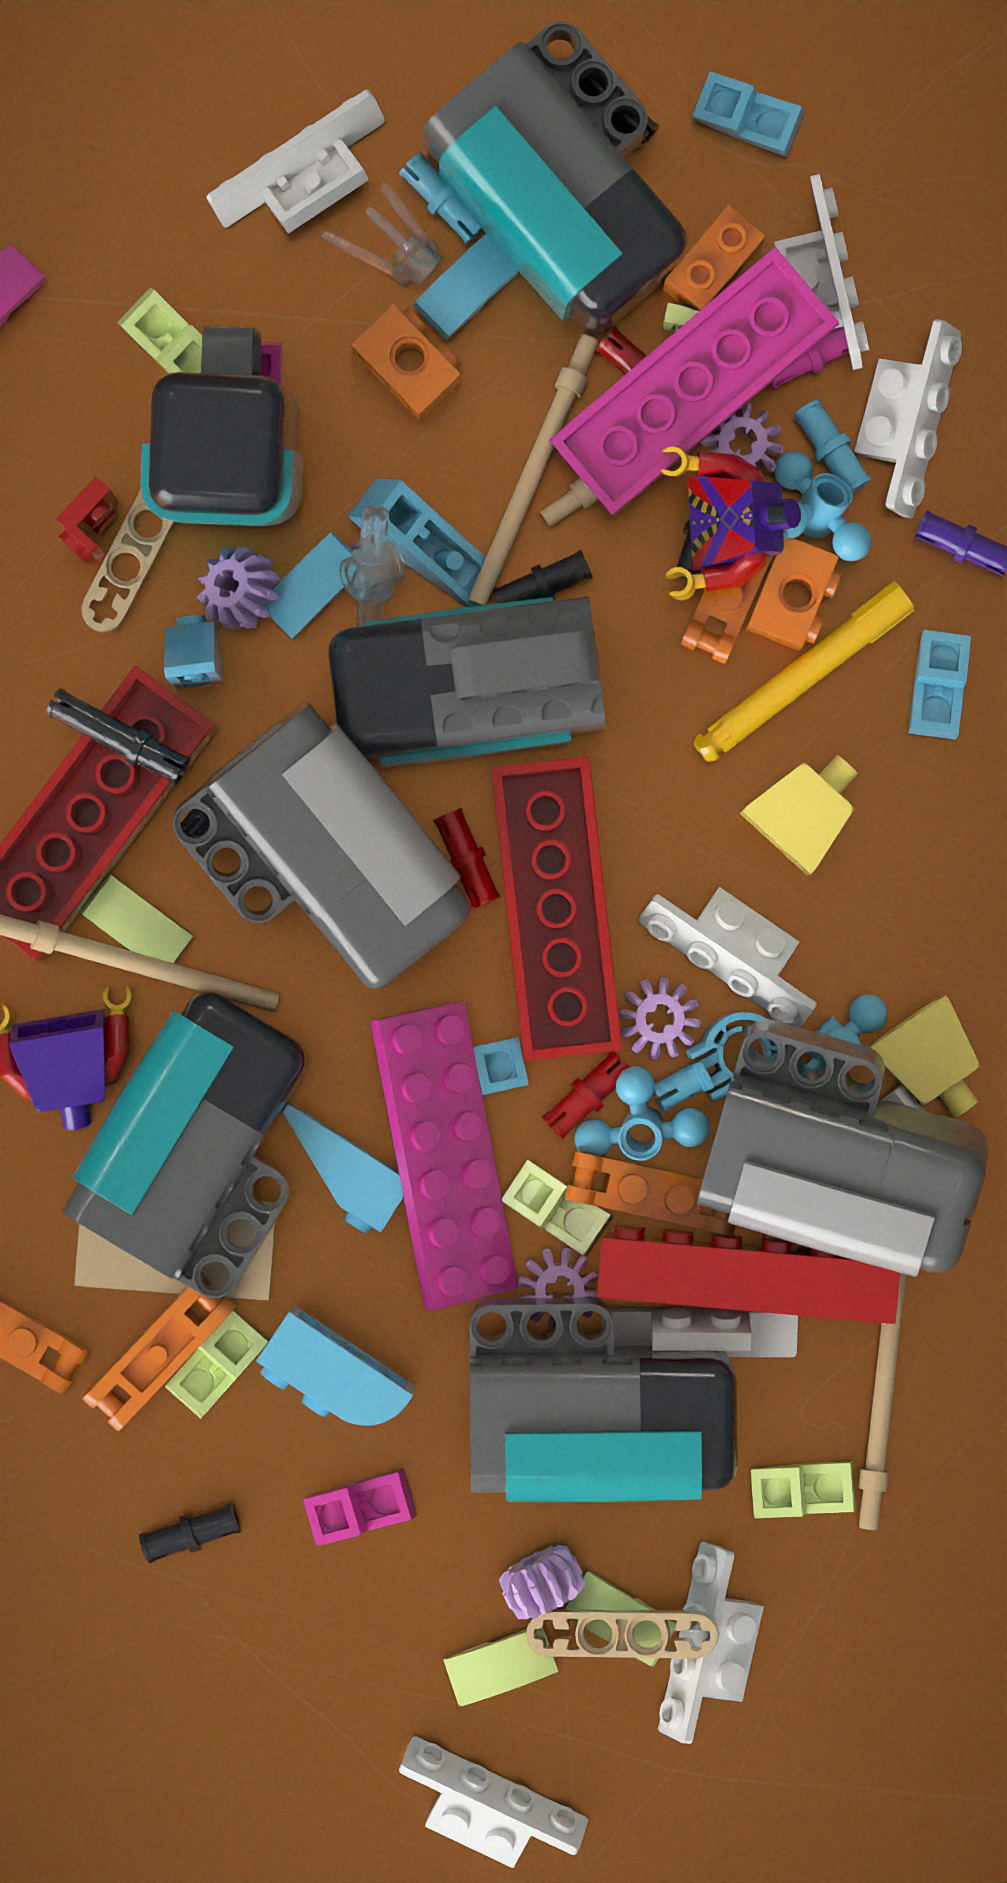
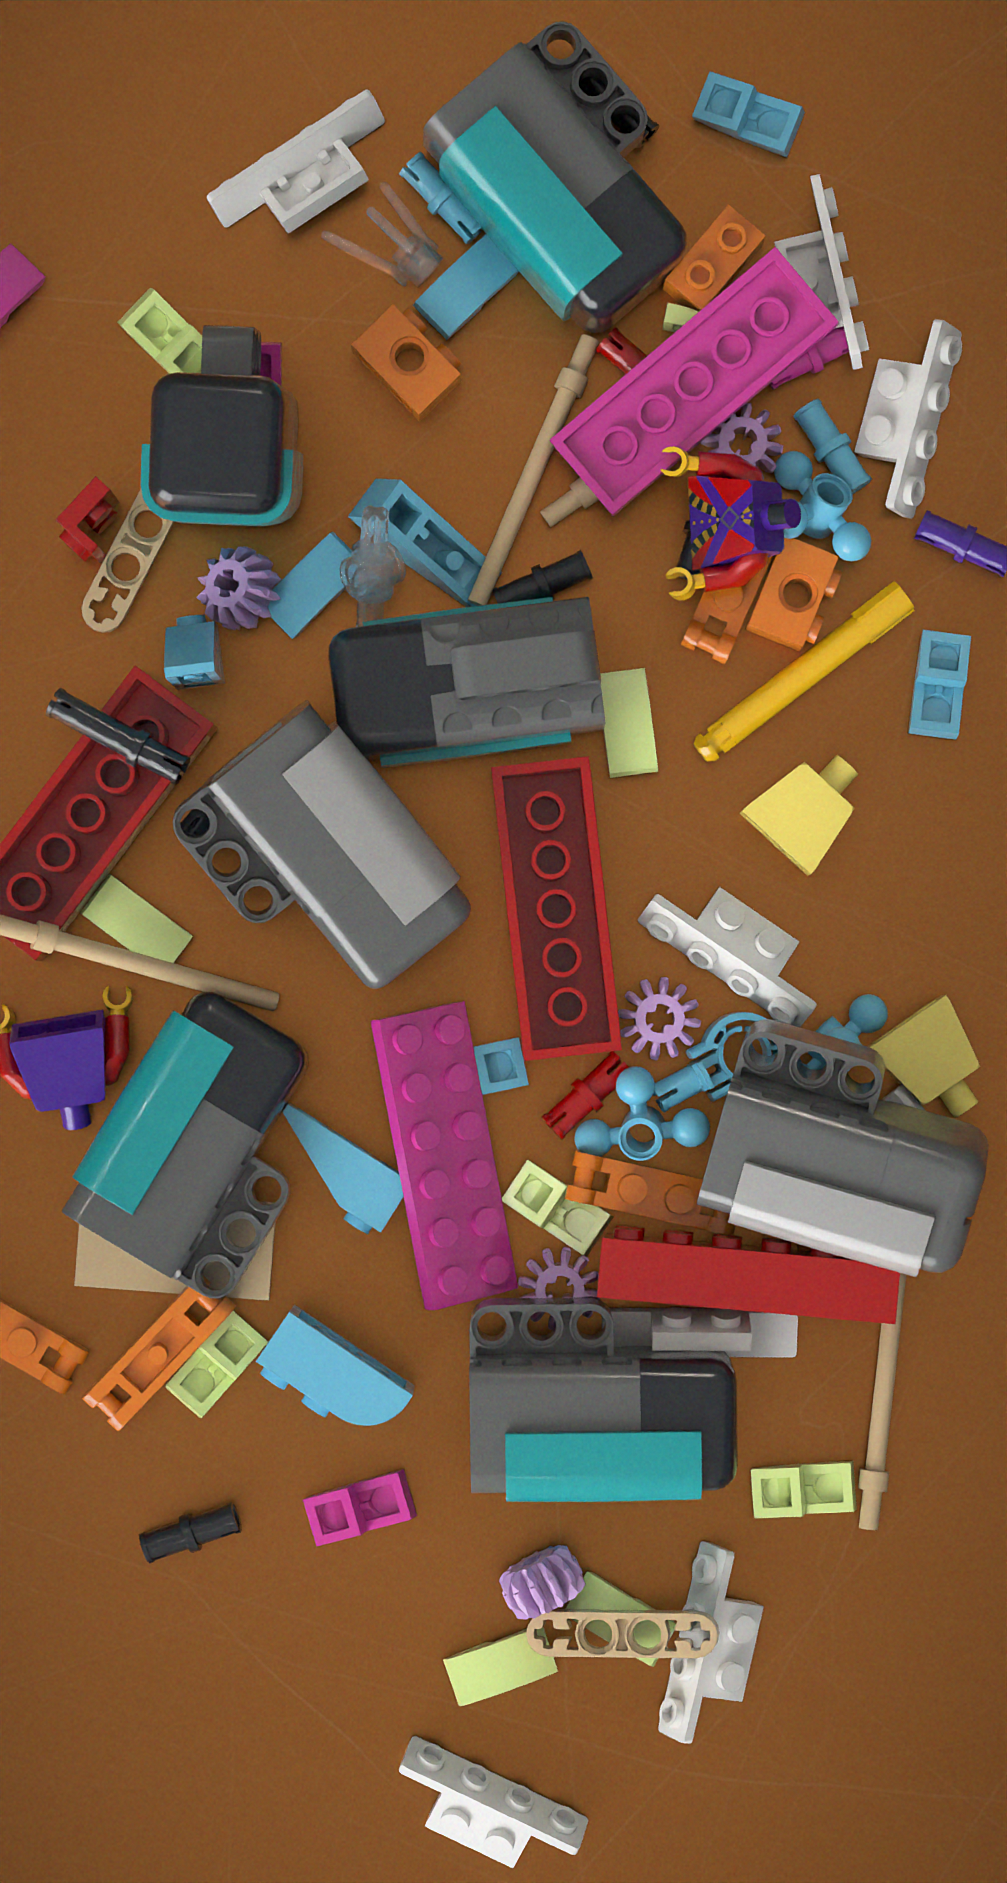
(467, 858): red pin -> none
(628, 723): none -> yellowish green slope

